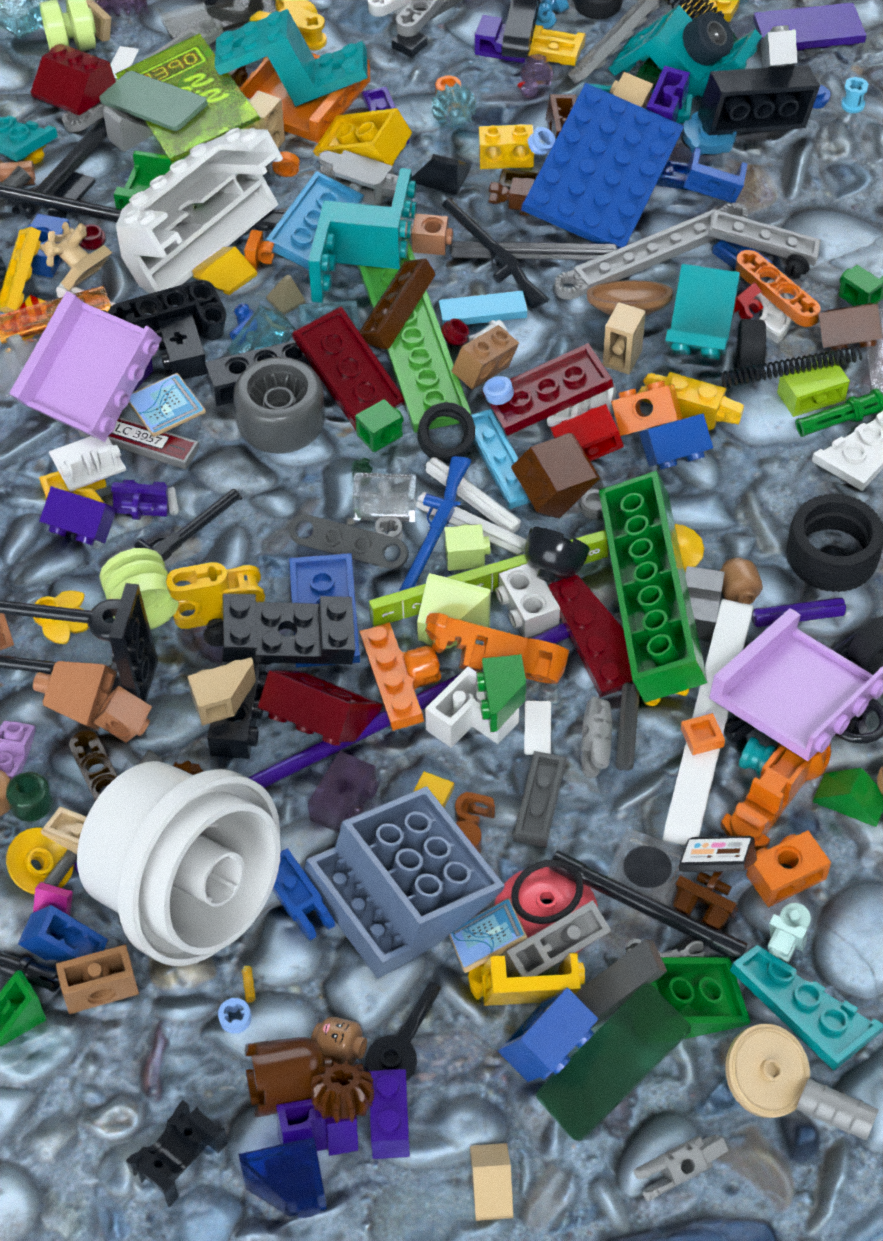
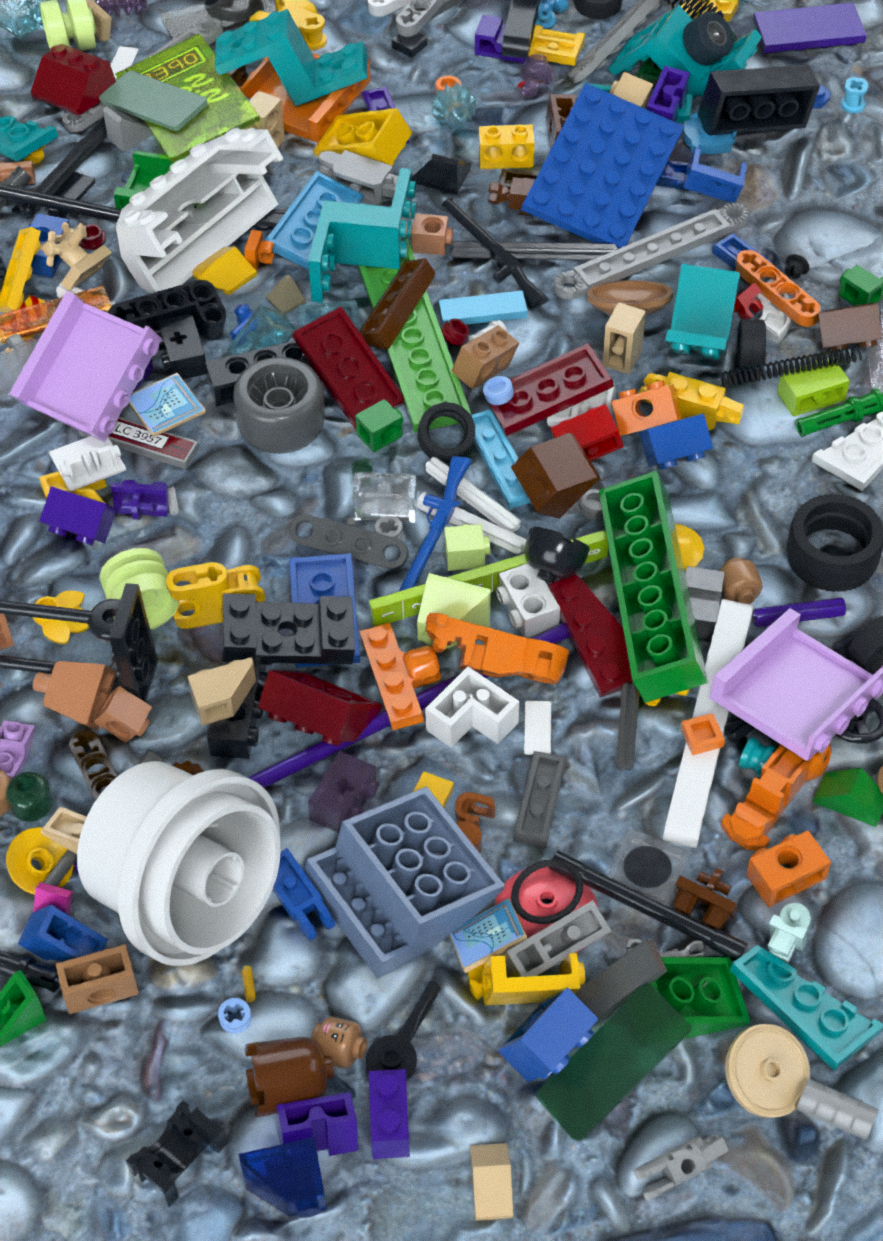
(176, 540): black piece -> none
(214, 632): black piece -> none
(287, 166): orange tile -> none
(342, 1091): reddish brown gear -> none
(503, 688): green slope -> none
(536, 146): light blue bush -> none
(596, 737): light grey hinge -> none
(718, 854): slope -> none
(762, 236): light grey tile -> none
(779, 47): brick -> none

